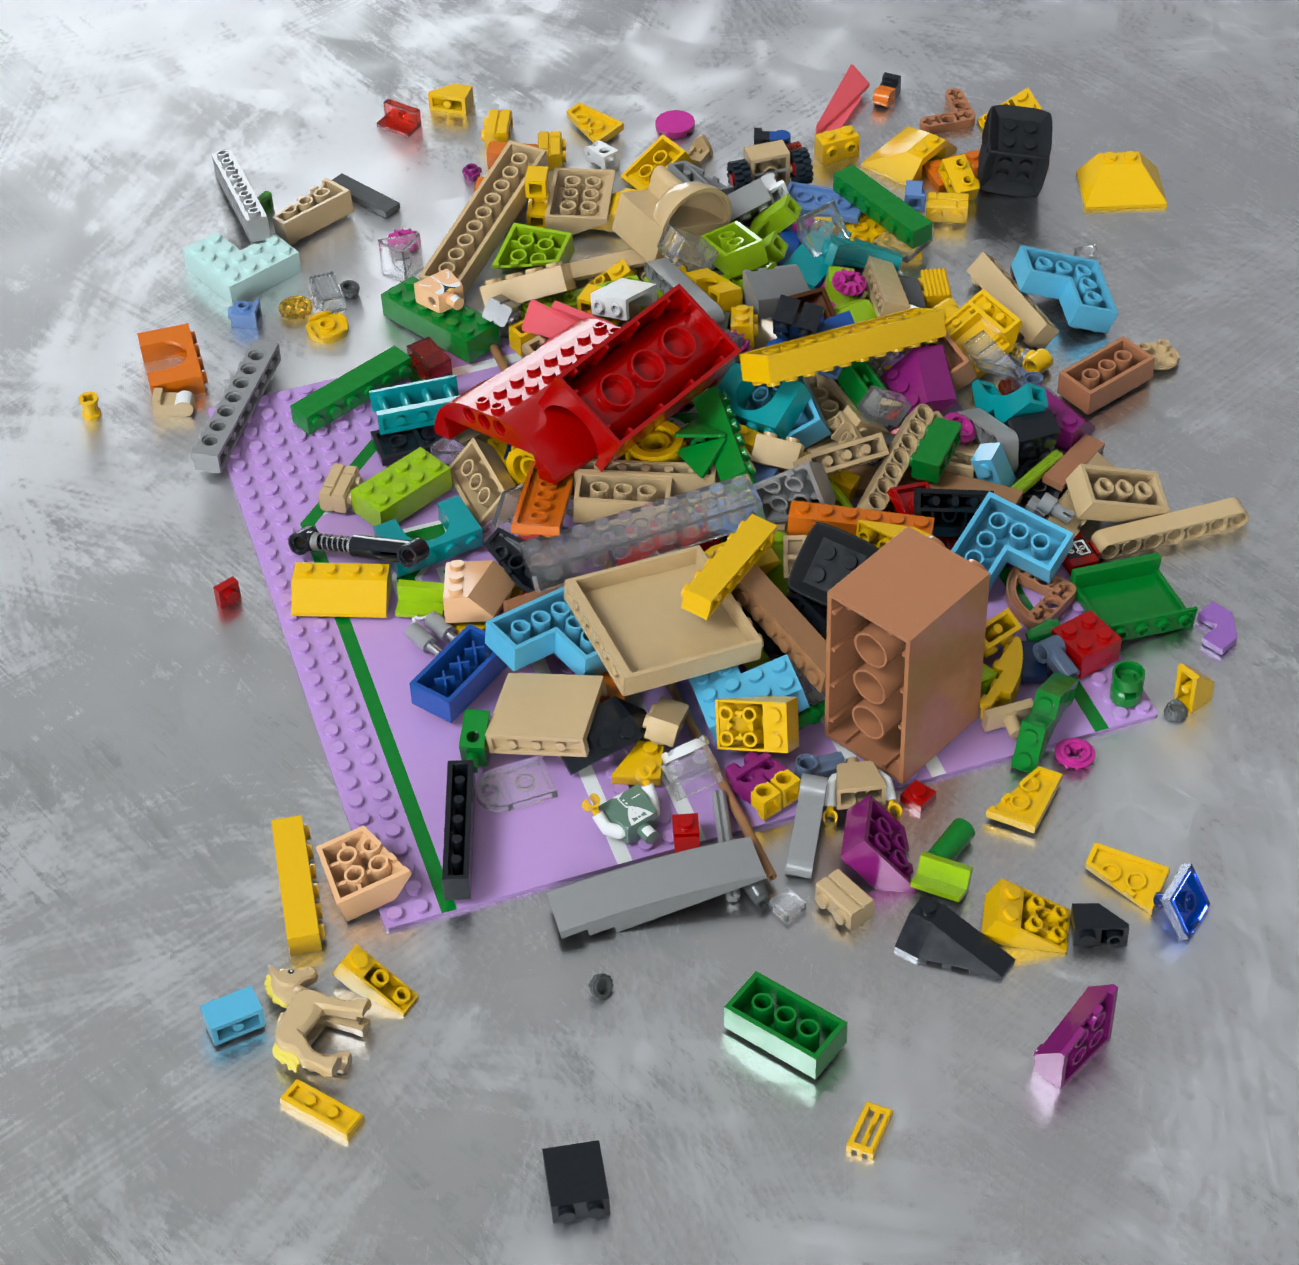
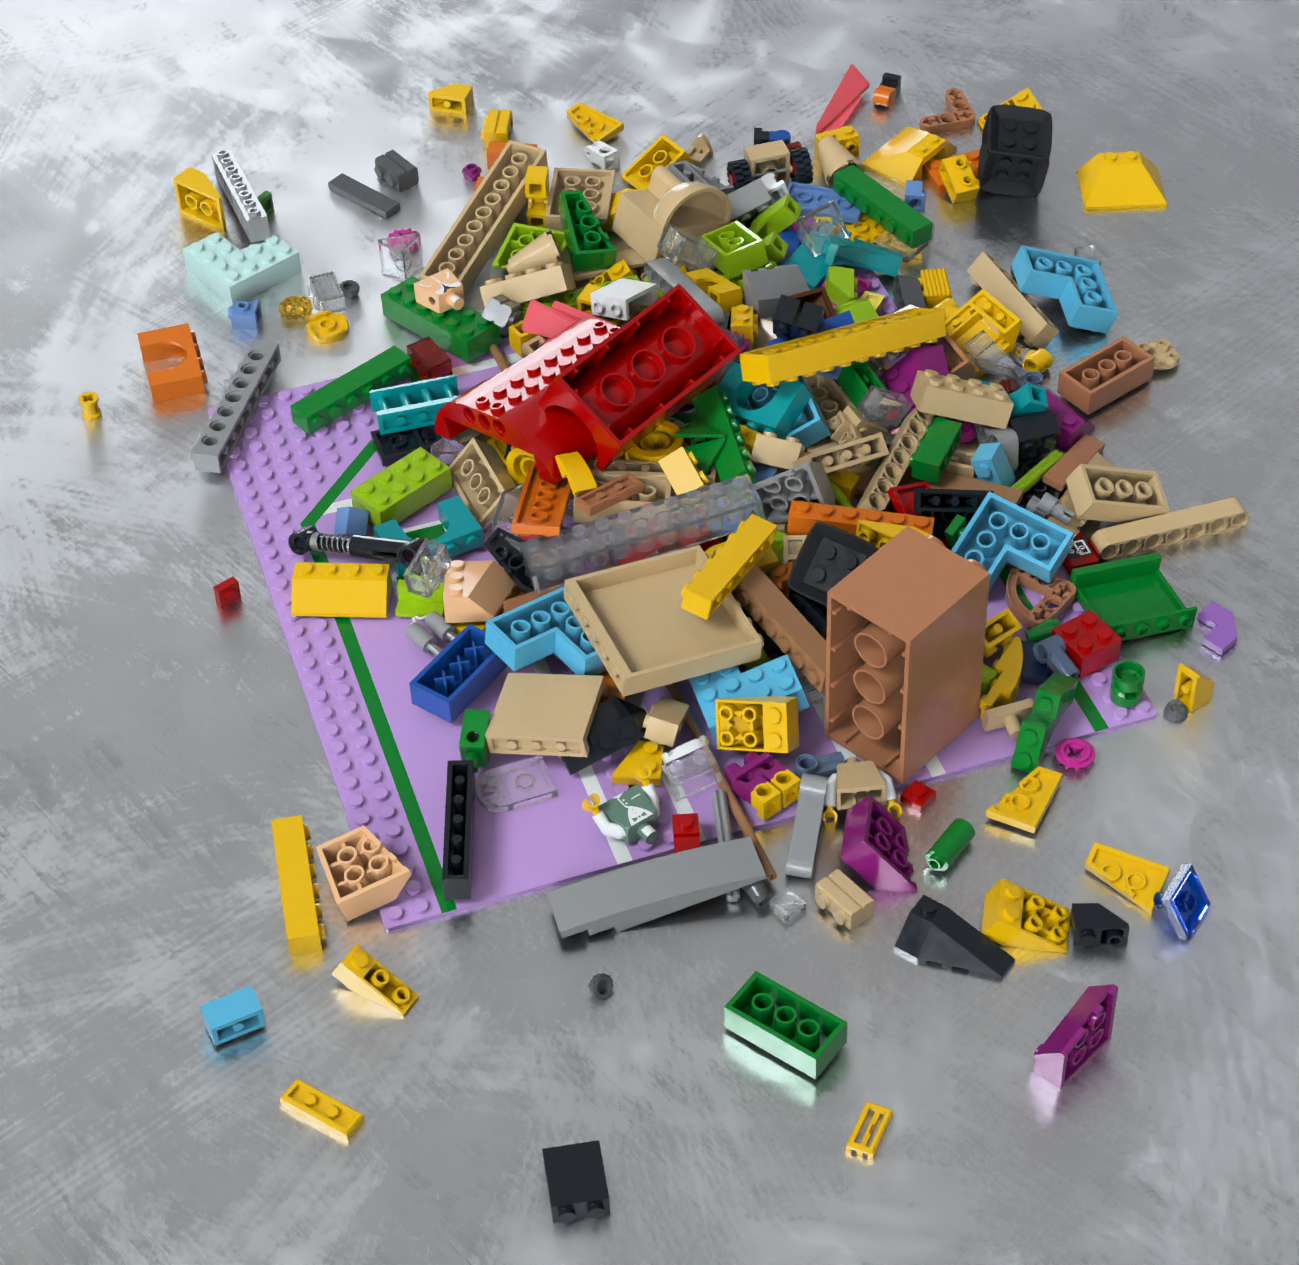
(172, 403): tan leg -> none
(199, 198): none -> yellow slope
(306, 1018): tan animal -> none
(313, 212): tan wedge -> none
(336, 489): tan brick -> none
(351, 521): none -> medium blue panel
(396, 170): none -> dark grey brick
(400, 118): clear red panel -> none
(427, 568): none -> clear brick
(536, 254): none -> tan cone
(554, 146): yellow brick -> none
(577, 472): none -> yellow slope
(585, 239): none -> green wedge
(609, 494): none -> nougat tile
(675, 124): dark pink tile -> none
(682, 471): none -> yellow brick
(780, 577): none -> dark orange plate
(811, 715): green pin -> none
(835, 158): none -> tan cone
(850, 288): dark pink gear -> none
(884, 287): tan brick -> none
(942, 877): lime panel -> none
(947, 207): yellow brick -> none
(955, 530): none -> green plate
(961, 399): none -> tan brick

